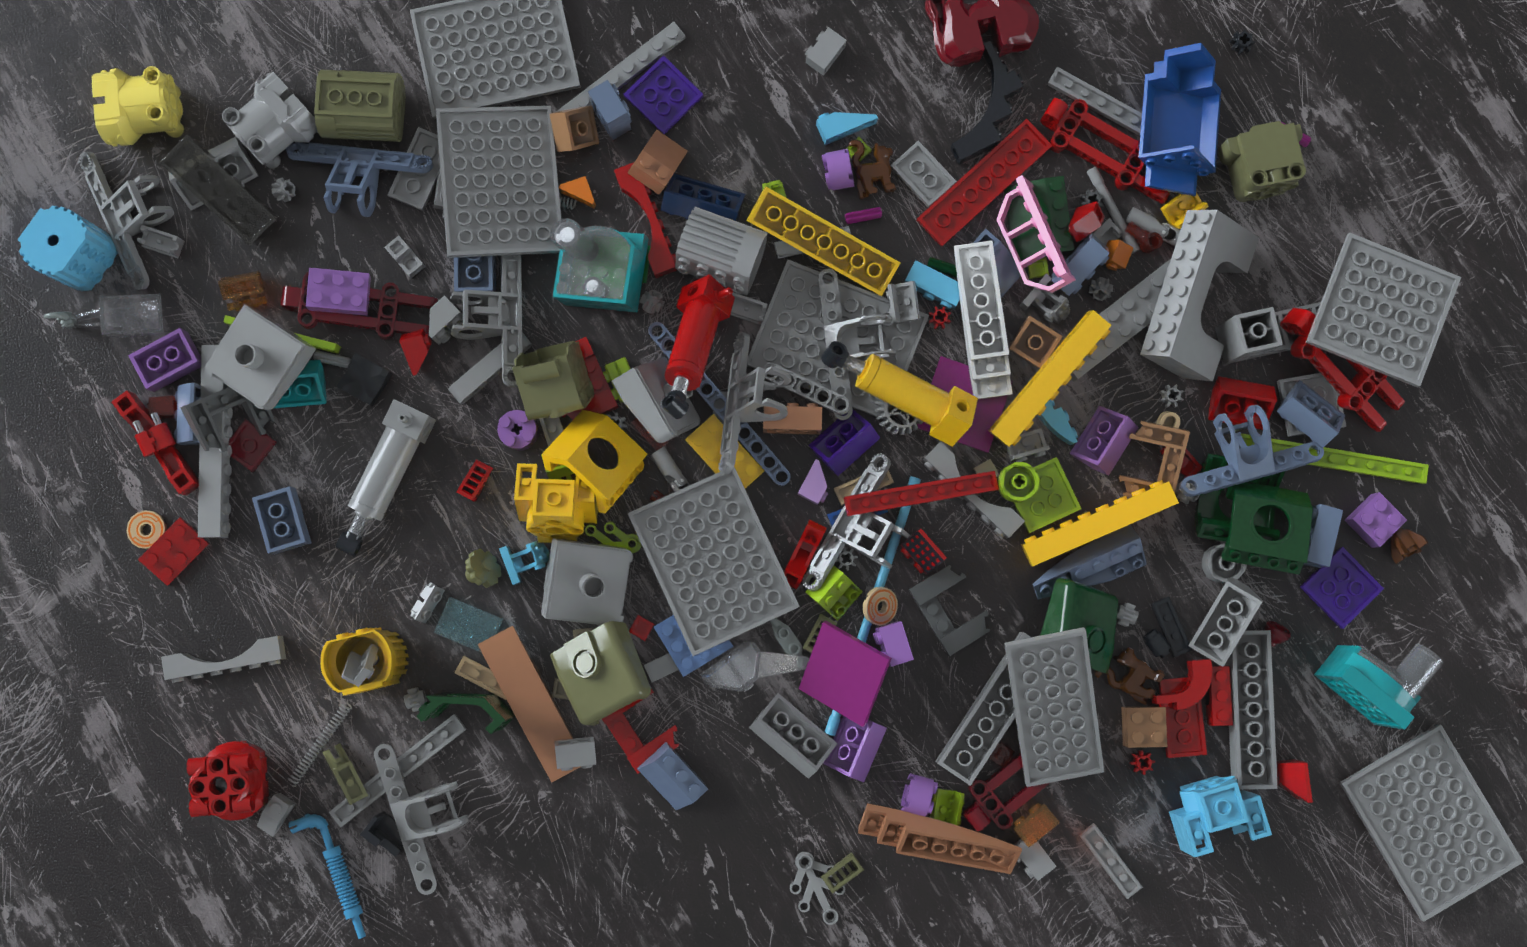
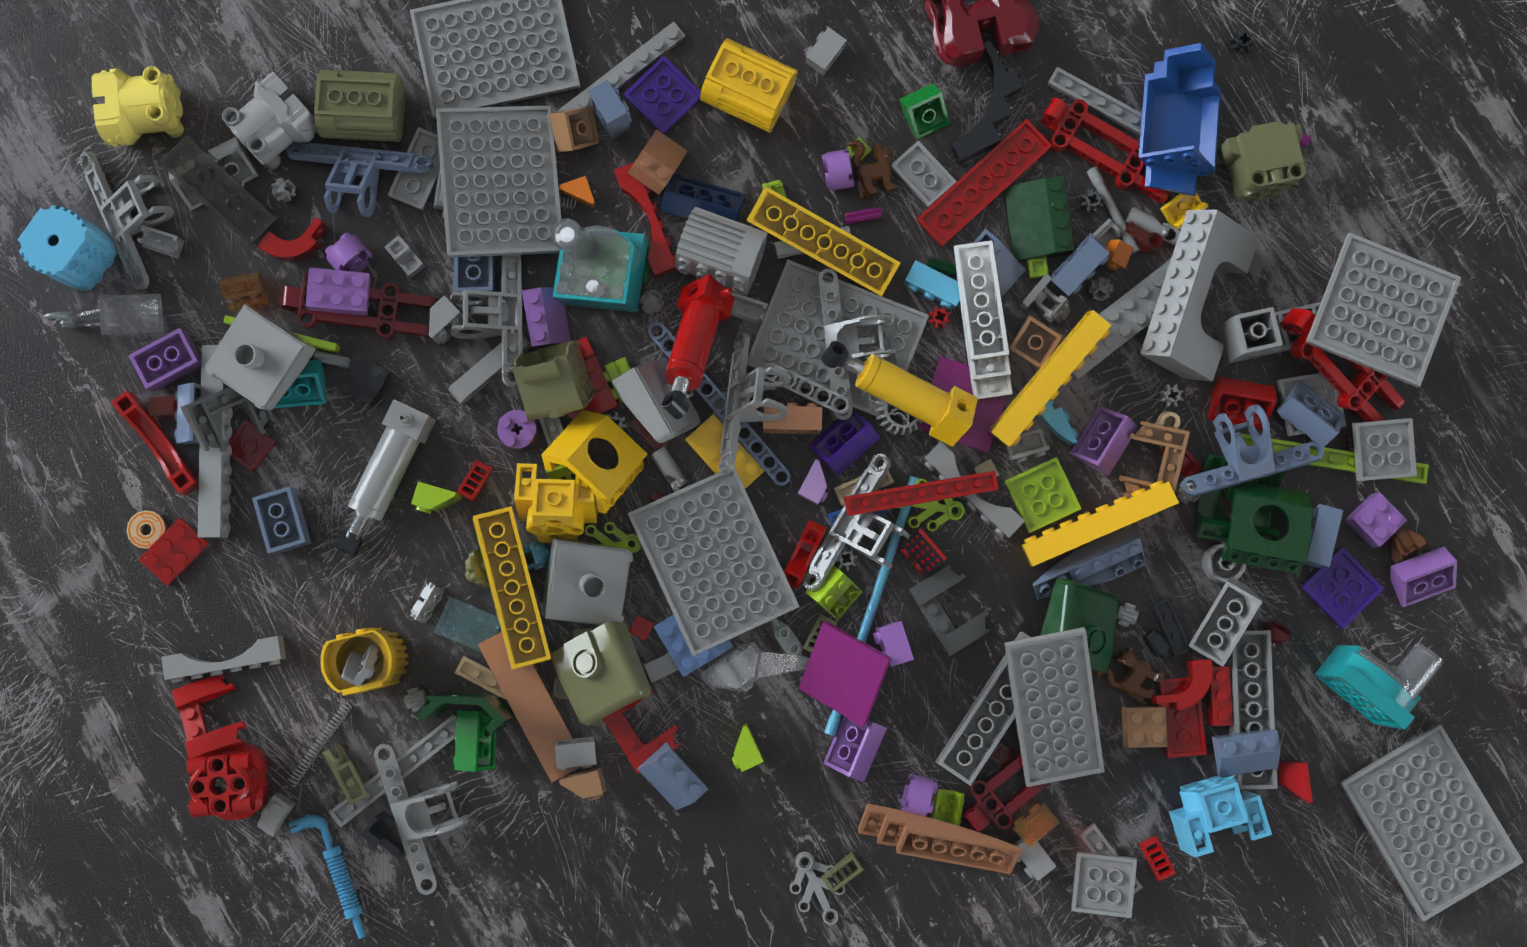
(155, 438): red piece -> none
(189, 700): none -> red wedge
(294, 249): none -> red arch
(348, 254): none -> medium lavender brick
(415, 348): red slope -> none
(432, 498): none -> lime slope
(474, 744): none -> green slope
(511, 588): none -> yellow brick
(545, 318): none -> medium lavender slope
(586, 784): none -> medium nougat slope
(746, 751): none -> lime slope
(748, 85): none -> yellow piece
(793, 735): light grey slope -> none
(839, 125): medium azure slope -> none
(888, 609): tan tile -> none
(903, 302): light grey bracket -> none
(925, 111): none -> green slope
(933, 507): none -> lime plant
(1026, 475): lime brick -> none
(1039, 221): bright pink plate -> none
(1086, 220): red slope -> none
(1104, 884): none -> light grey plate
(1148, 762): red gear -> none
(1164, 874): none -> red slope
(1246, 752): none -> sand blue slope
(1384, 449): none -> light grey plate
(1424, 576): none -> medium lavender slope

